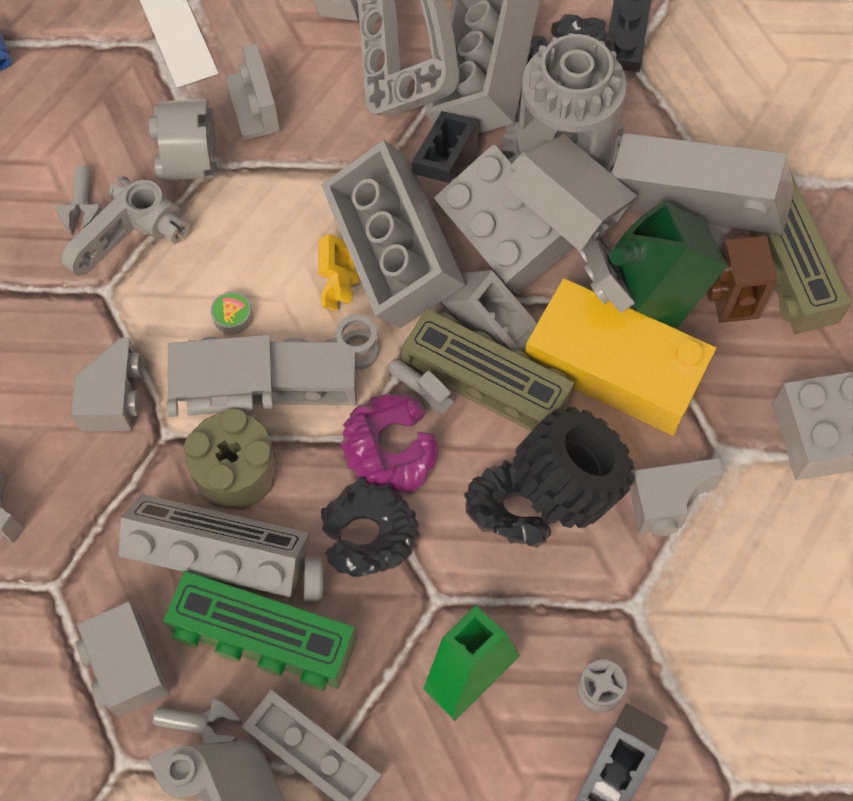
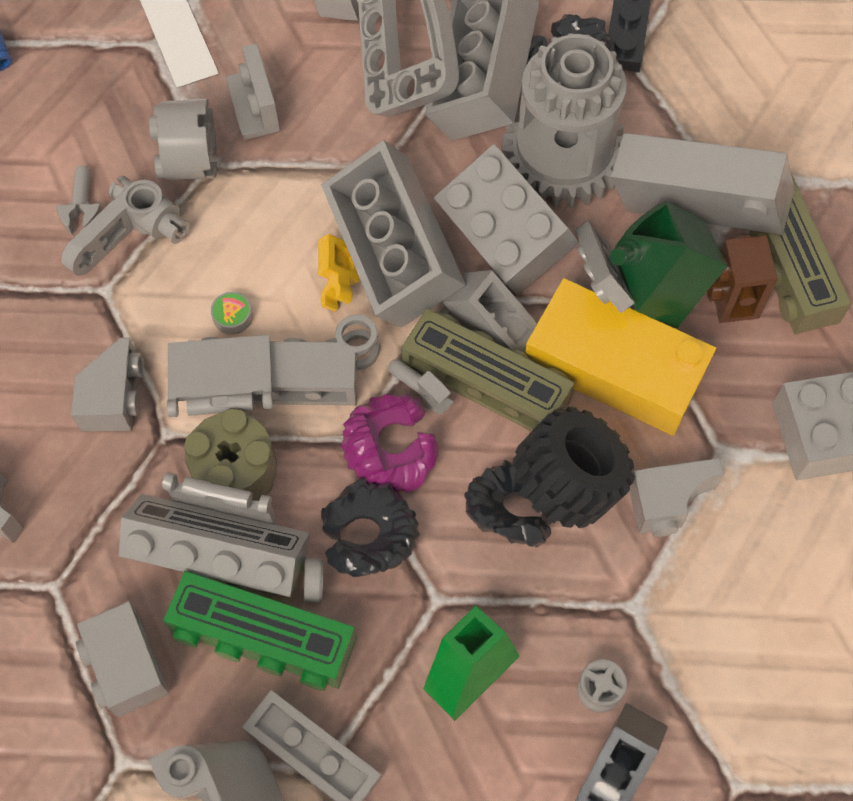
(197, 722): light grey bar -> none
(219, 498): none -> light grey piece
(447, 148): black arch -> none
(569, 190): light grey brick -> none

